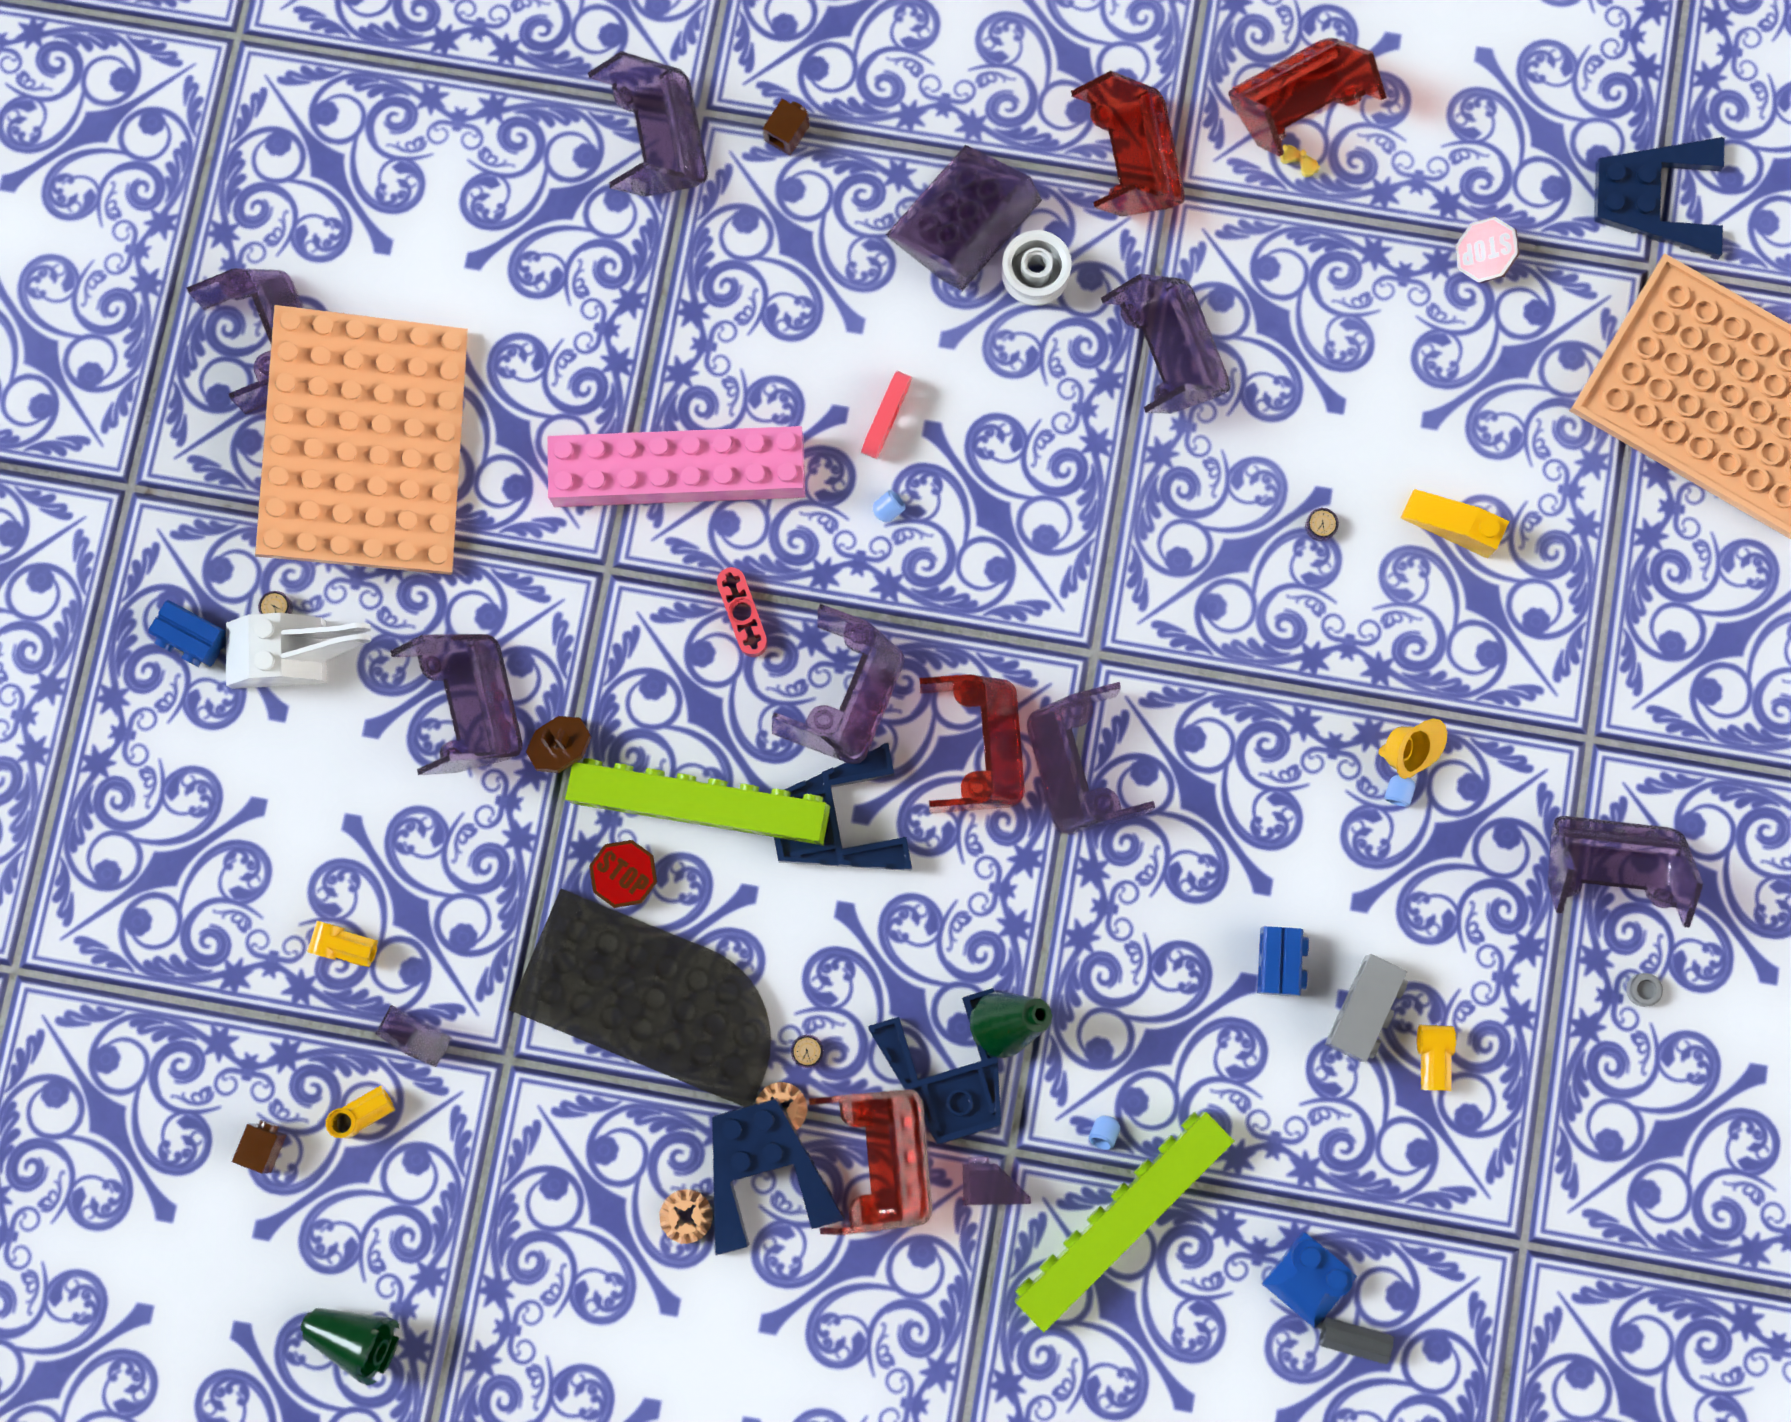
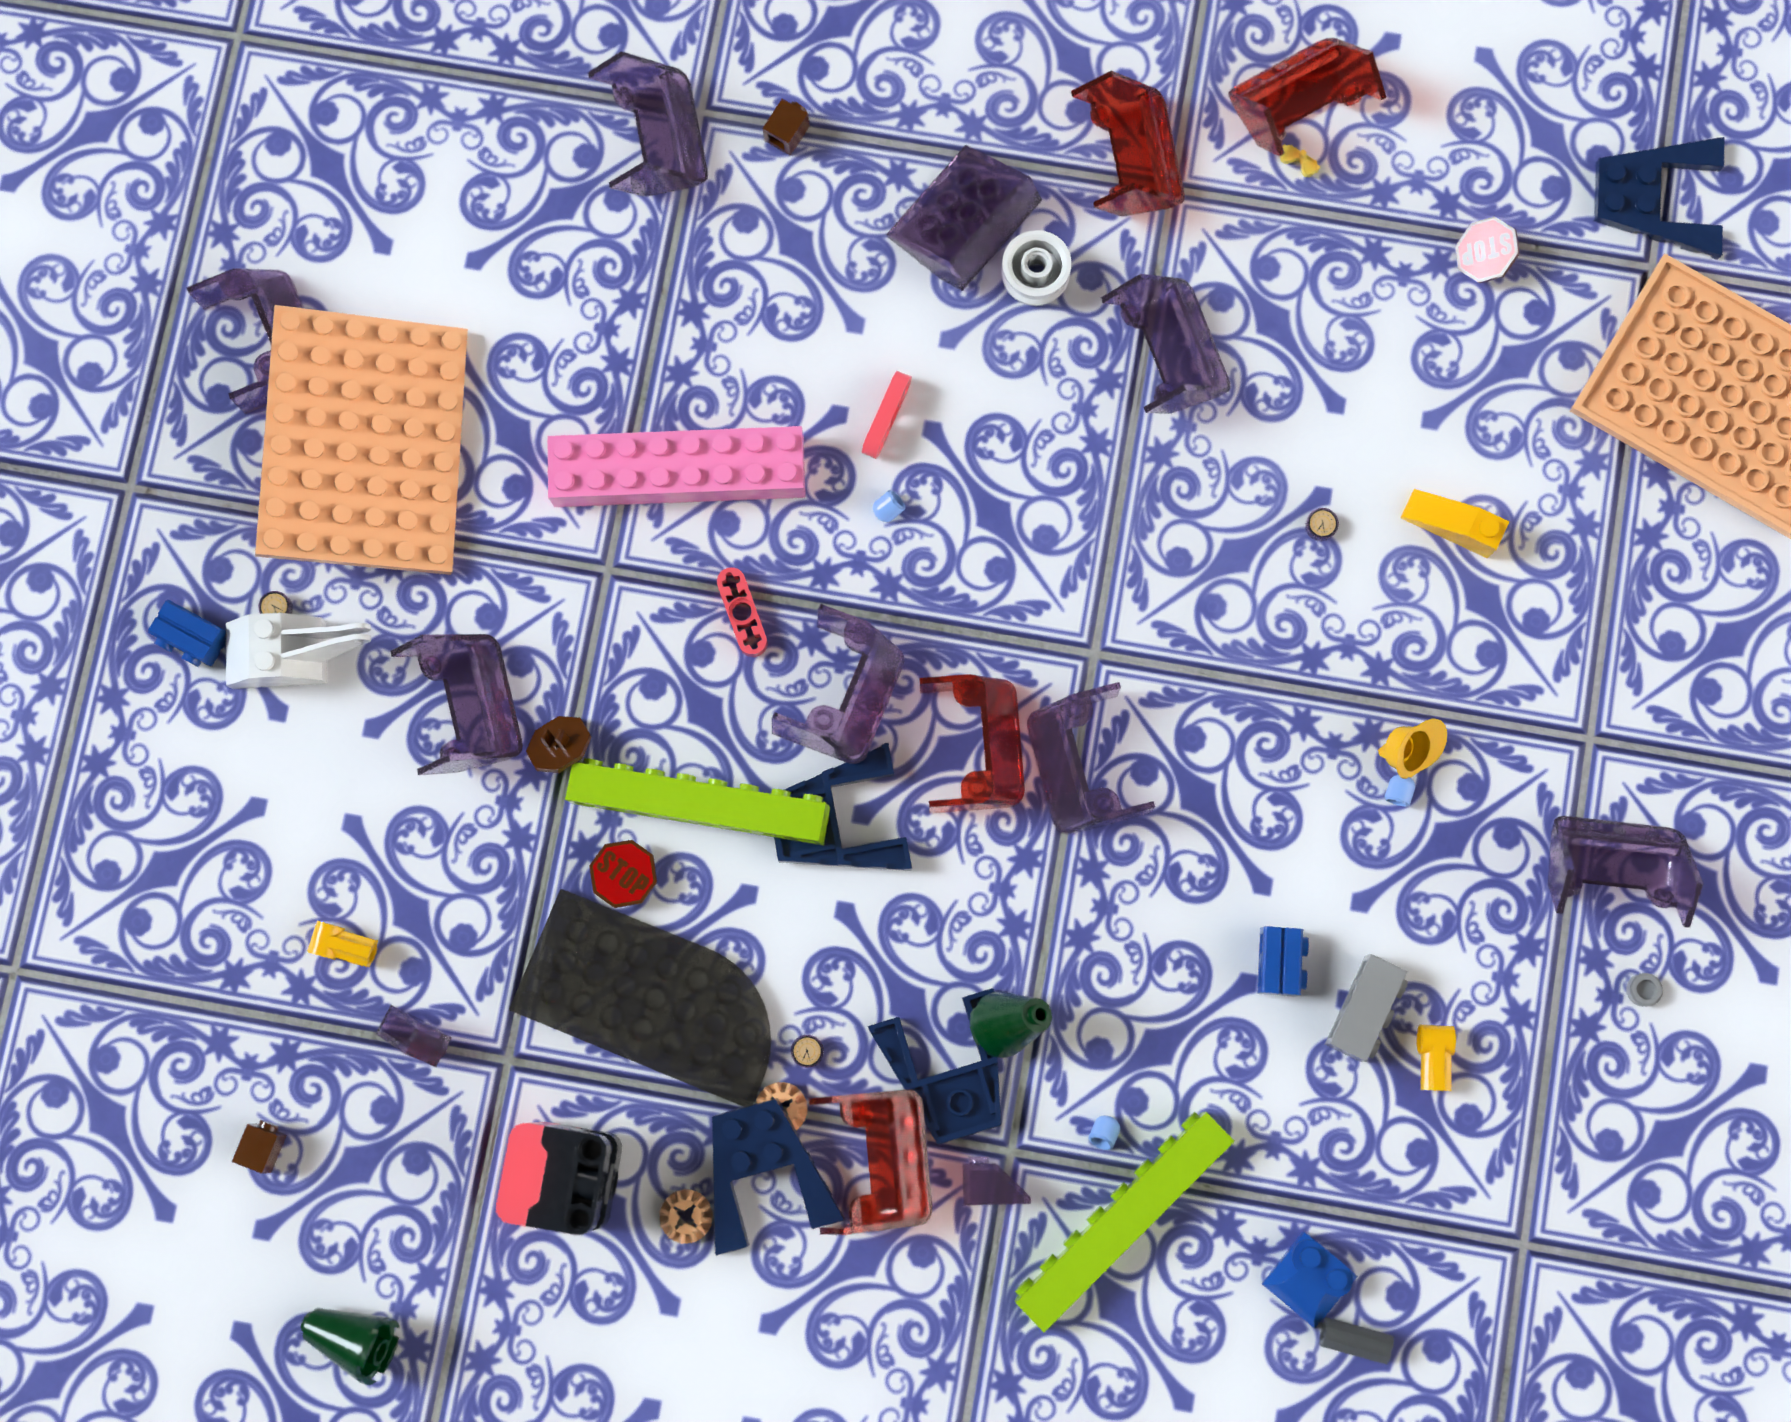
(362, 1112): yellow piece -> none
(558, 1177): none -> black piece

